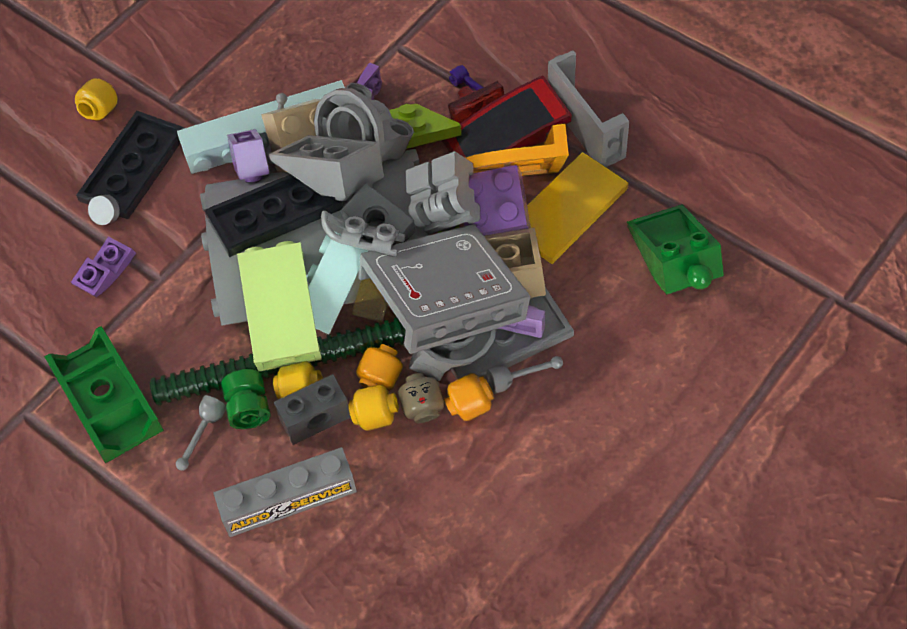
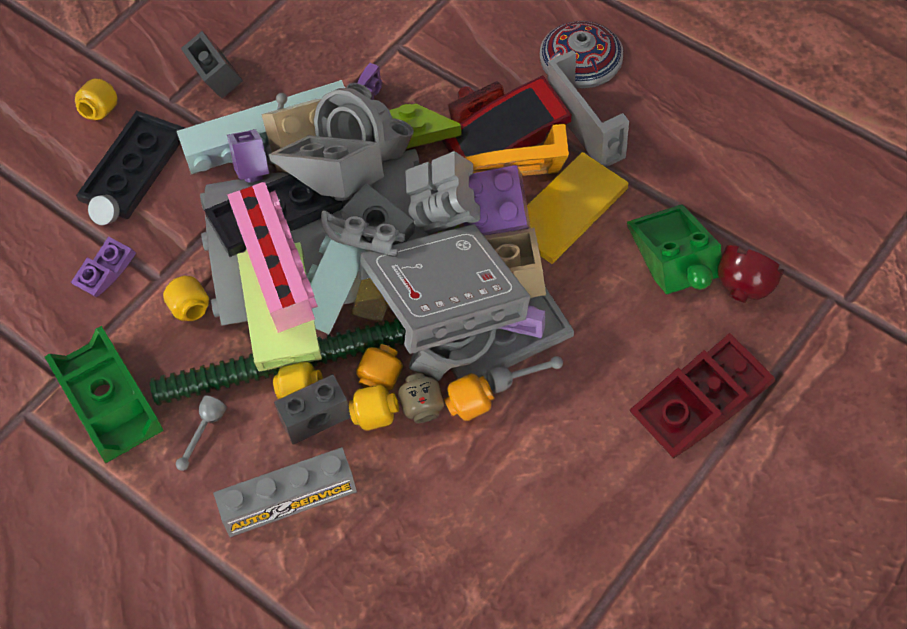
(186, 298): none -> yellow head
(211, 64): none -> dark grey brick
(245, 399): green wheel -> none
(273, 256): none -> bright pink brick
(460, 75): dark purple hand -> none
(596, 49): none -> dish
(702, 395): none -> dark red slope
(748, 274): none -> dark red cylinder

